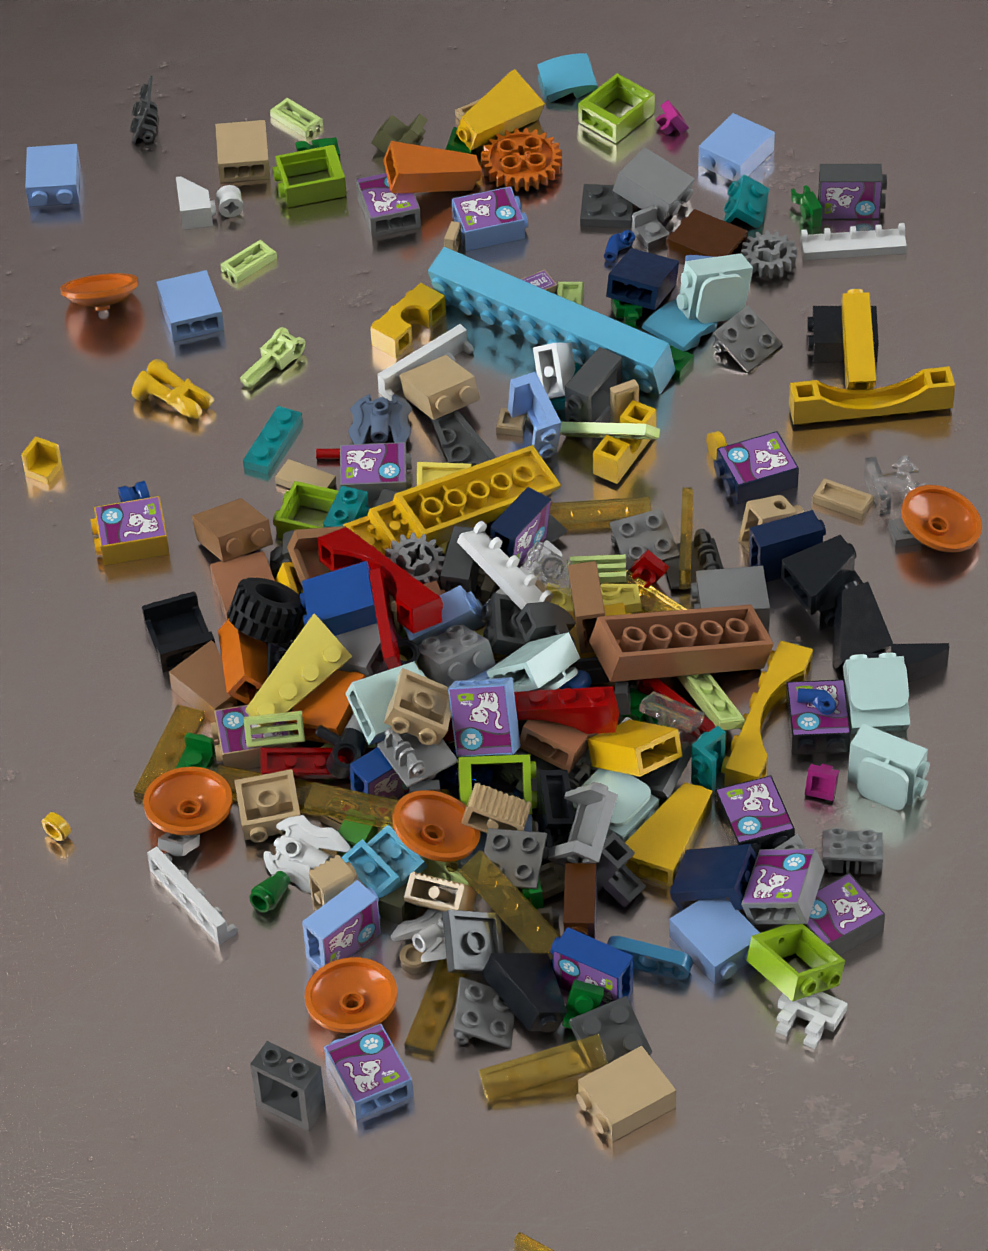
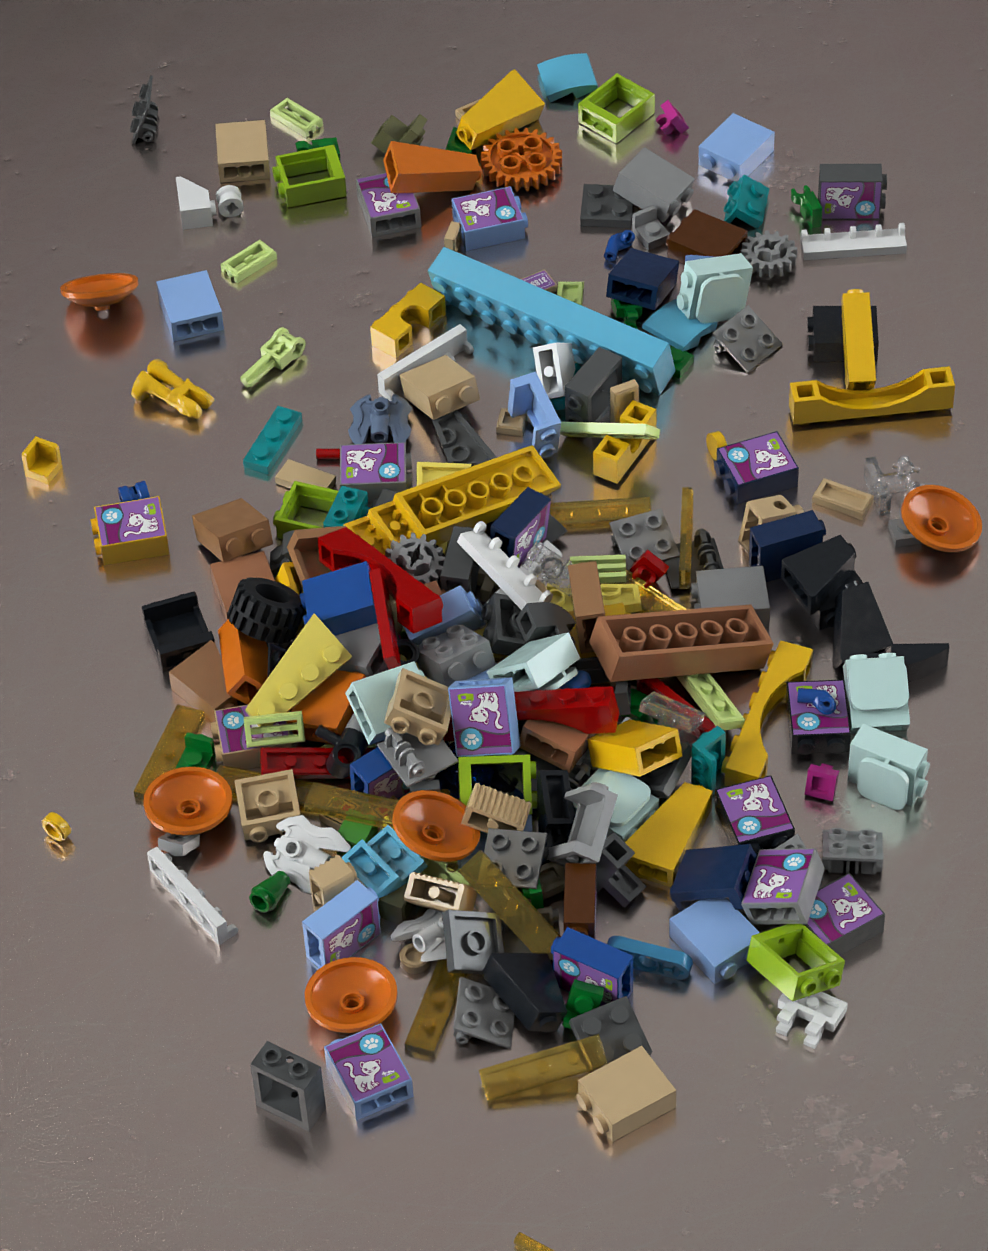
(52, 175): light blue brick -> none

